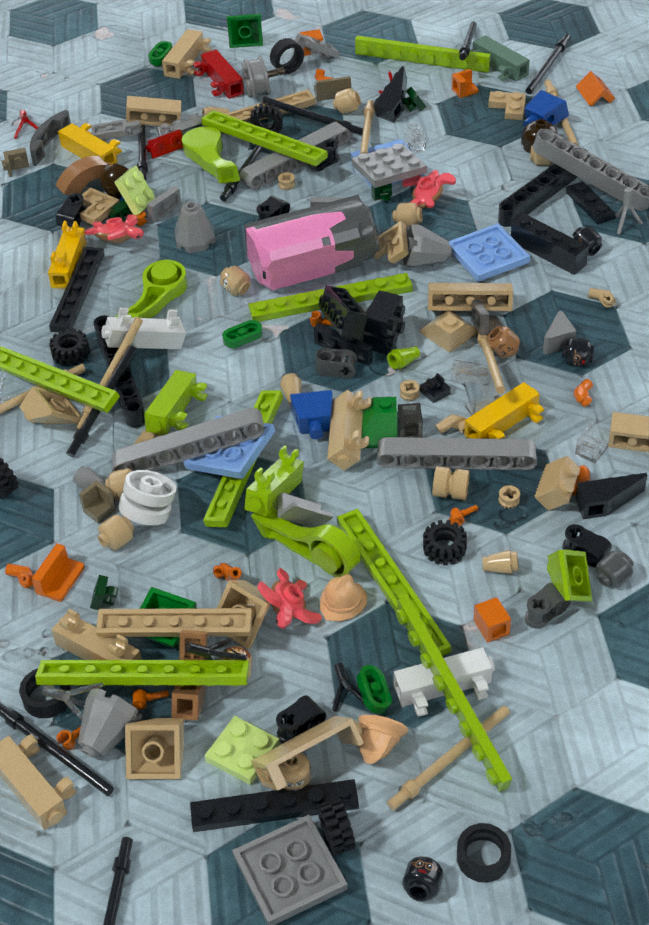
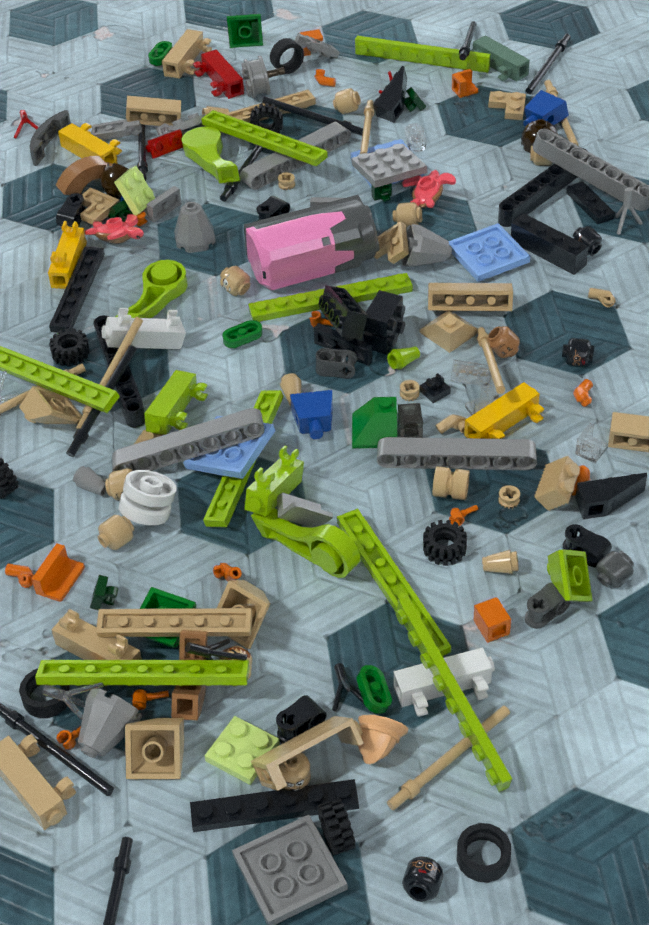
(15, 160): dark tan bracket -> none
(97, 501): dark tan panel -> none
(288, 600): coral animal -> none
(328, 88): dark tan panel -> none
(330, 146): black piece -> none
(342, 599): light nougat piece -> none
(346, 429): tan brick -> none
(481, 318): flat silver panel -> none
(558, 334): light grey slope -> none
(593, 88): orange panel -> none

